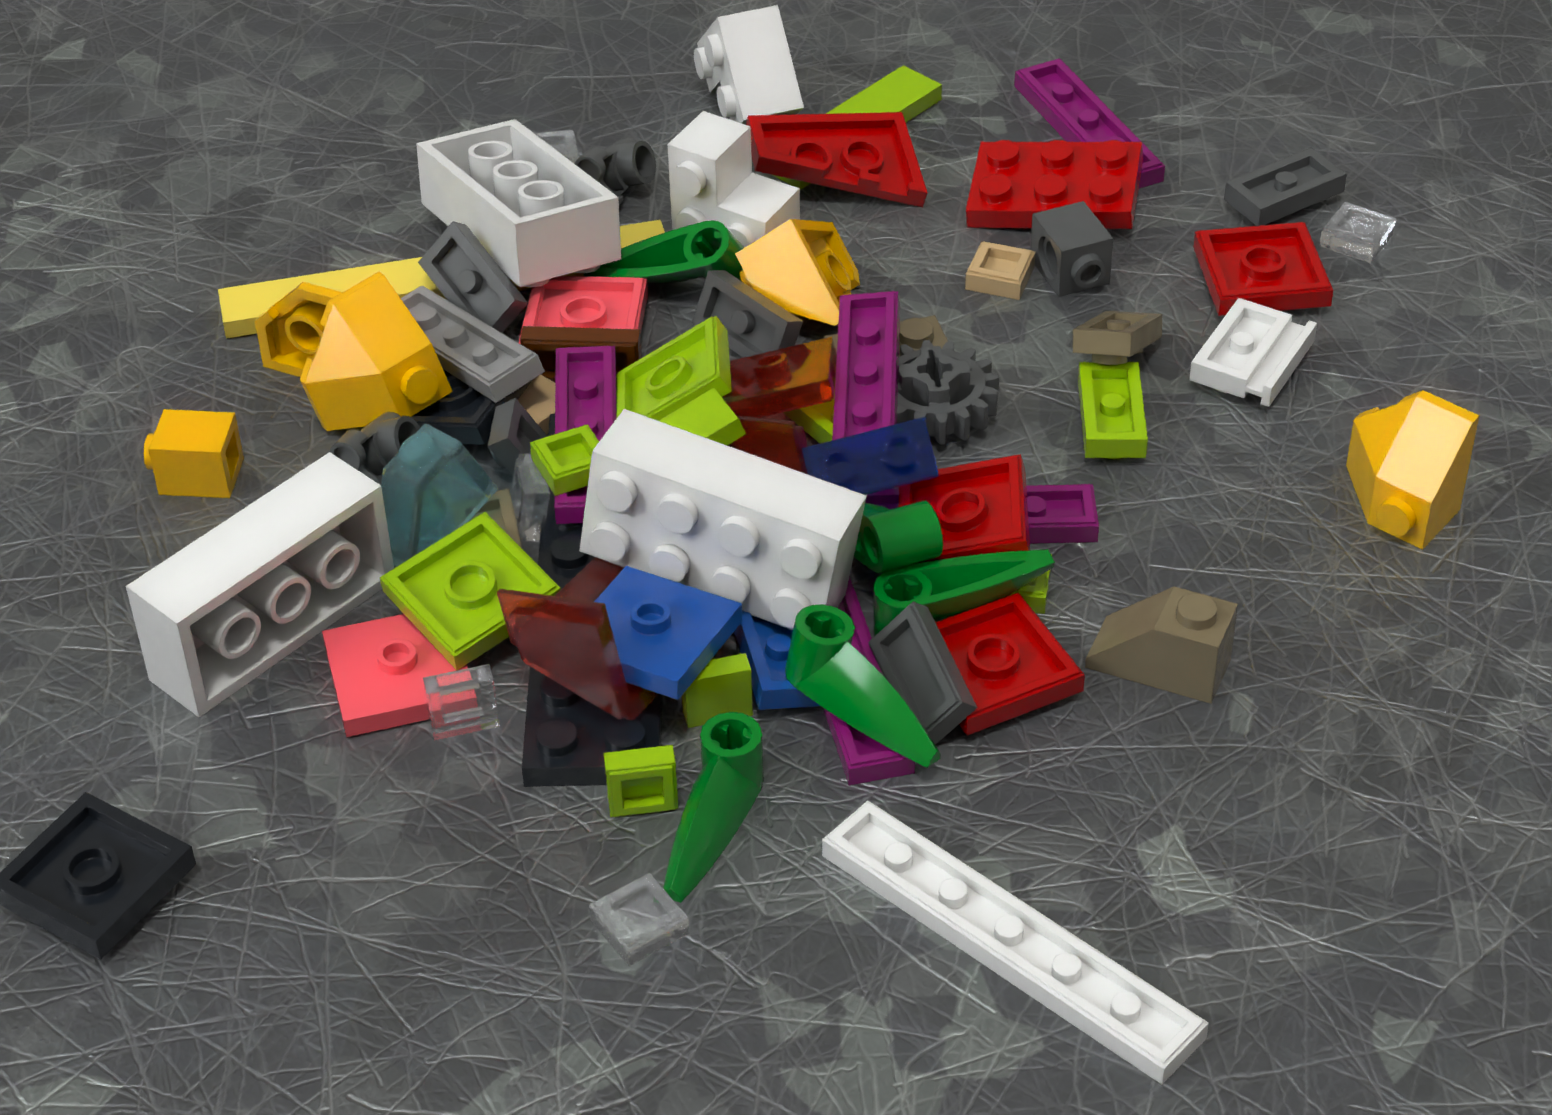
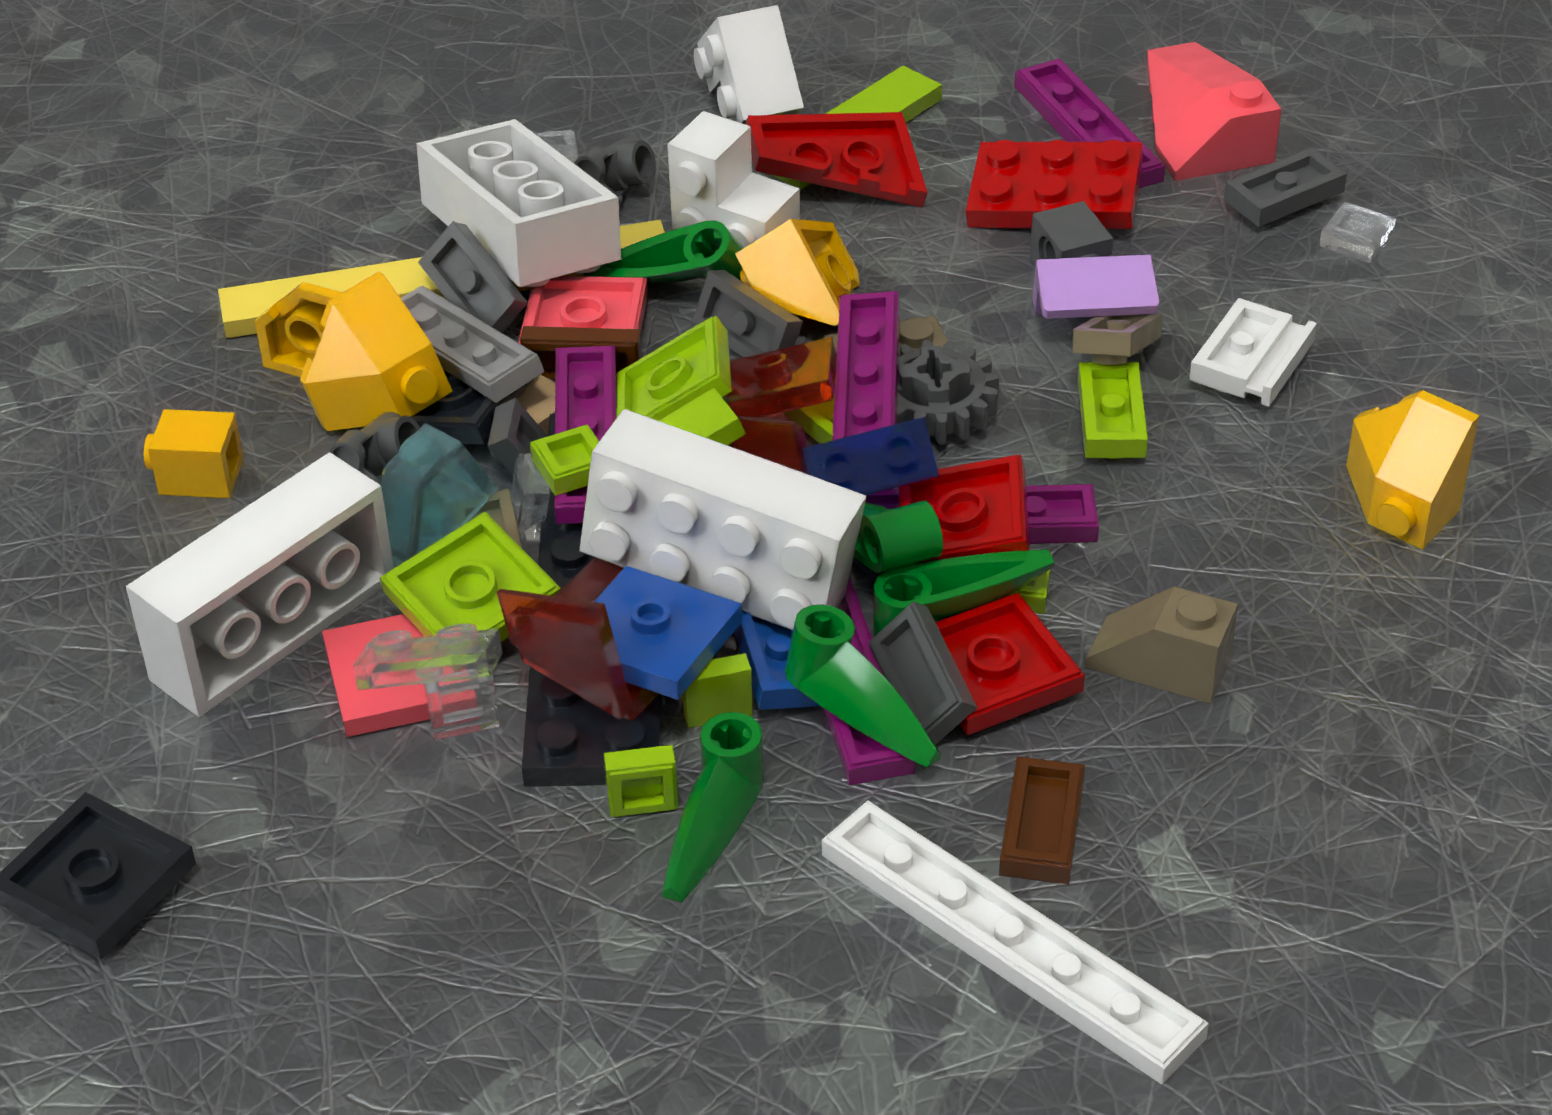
(451, 655): none -> clear plate
(639, 919): clear tile -> none
(1000, 270): tan tile -> none
(1042, 820): none -> reddish brown tile
(1095, 286): none -> lavender panel
(1209, 113): none -> coral wedge
(1264, 266): red plate -> none

